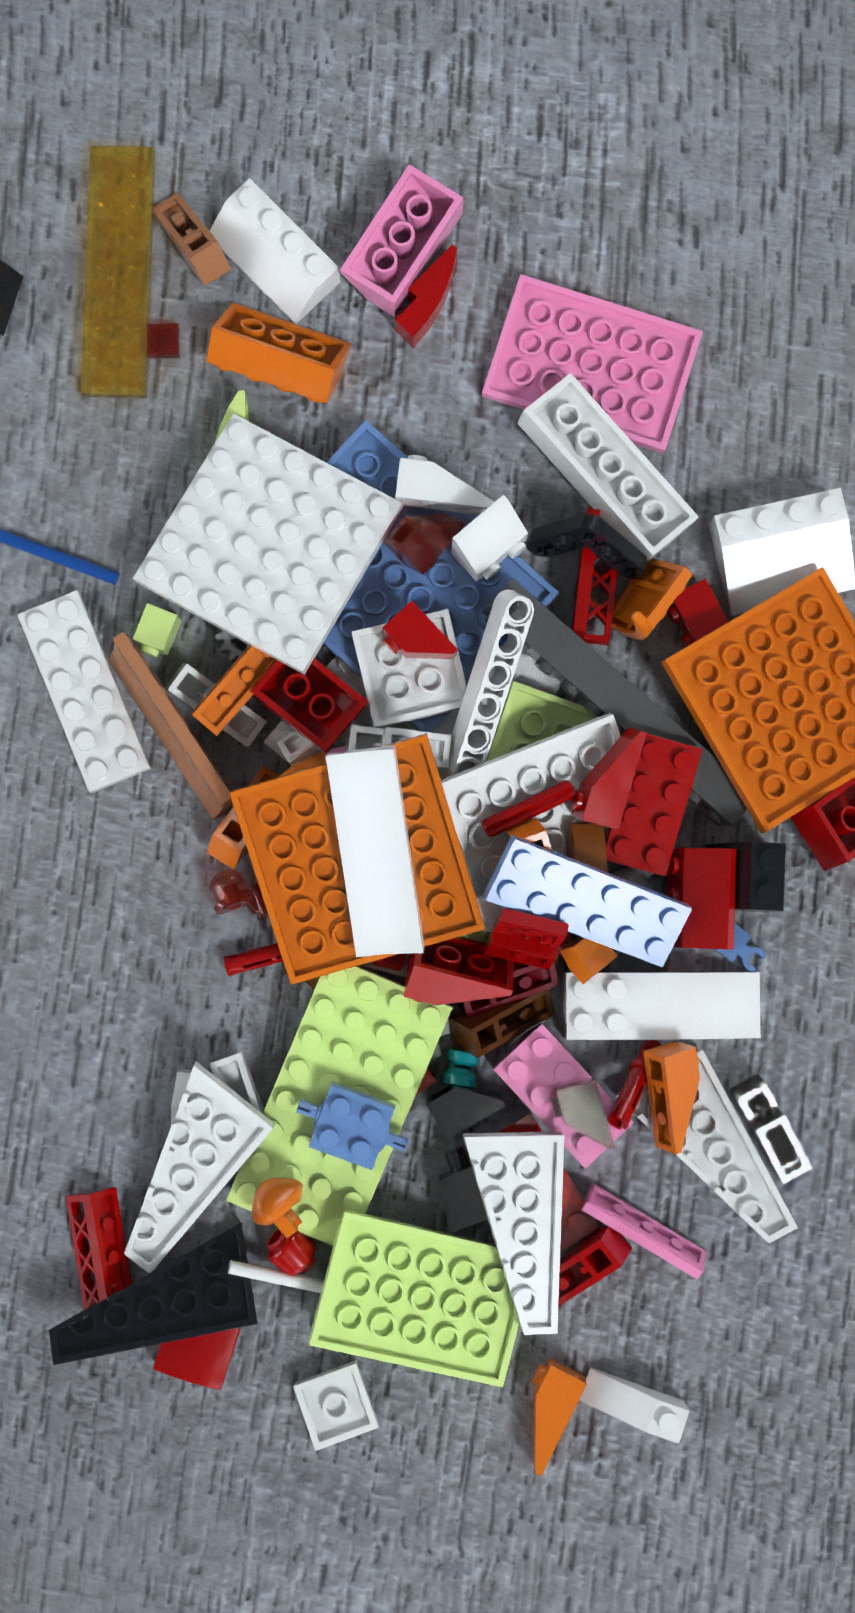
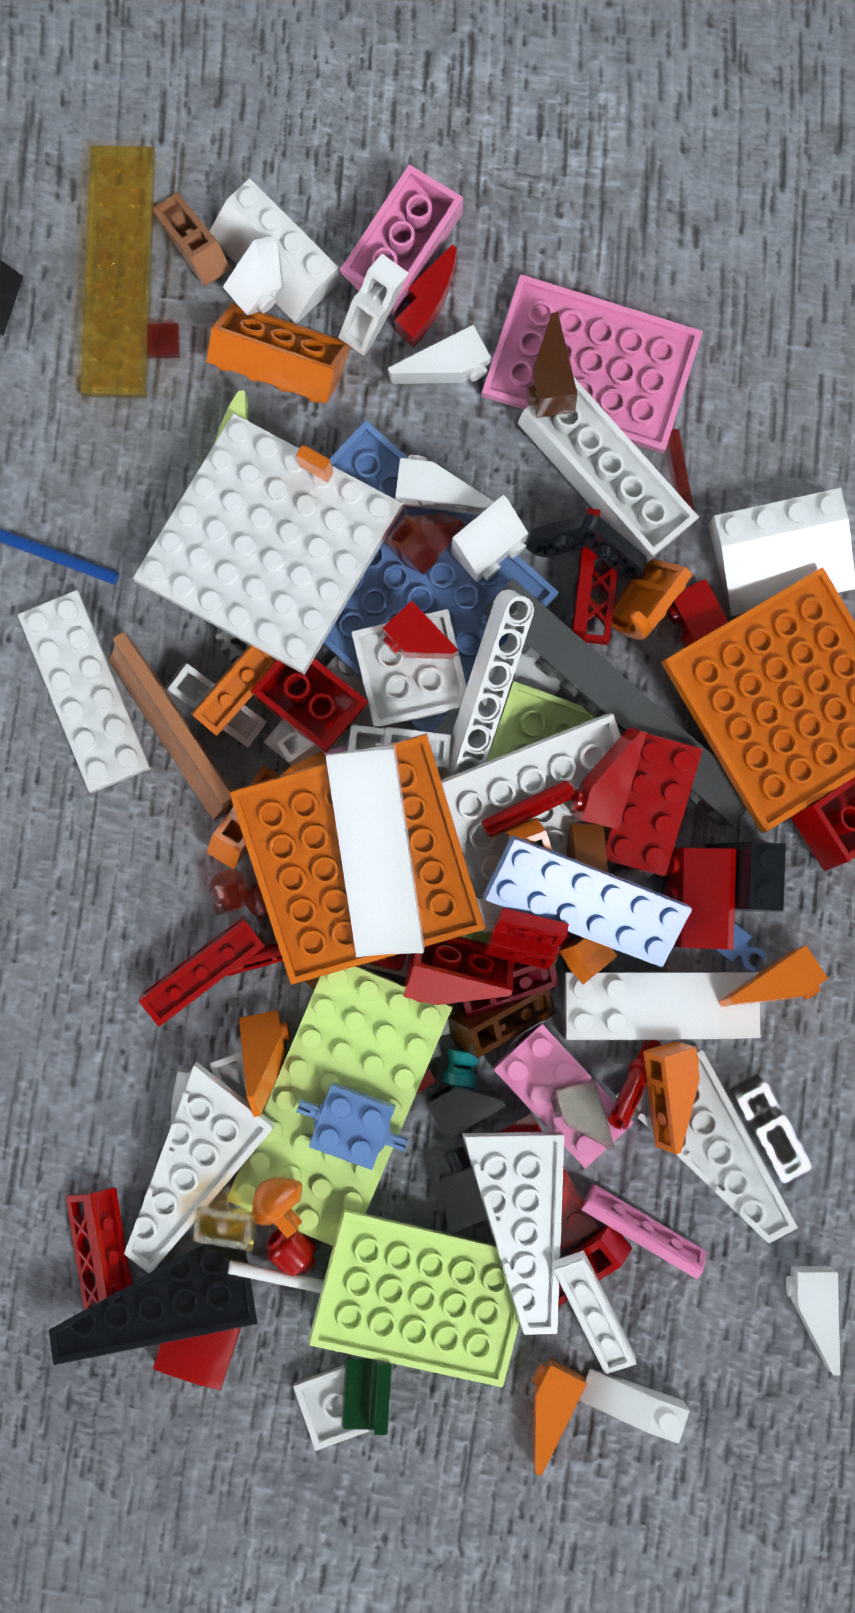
(156, 631): yellowish green brick -> none
(201, 971): none -> red fence
(225, 1226): none -> clear yellow slope
(256, 277): none -> white slope
(263, 1055): none -> orange slope
(314, 463): none -> orange tile
(366, 1395): none -> dark green panel
(372, 304): none -> white slope
(448, 361): none -> white slope
(552, 379): none -> reddish brown slope
(594, 1312): none -> white tile
(679, 467): none -> clear red bar
(787, 978): none -> orange slope
(817, 1303): none -> white slope

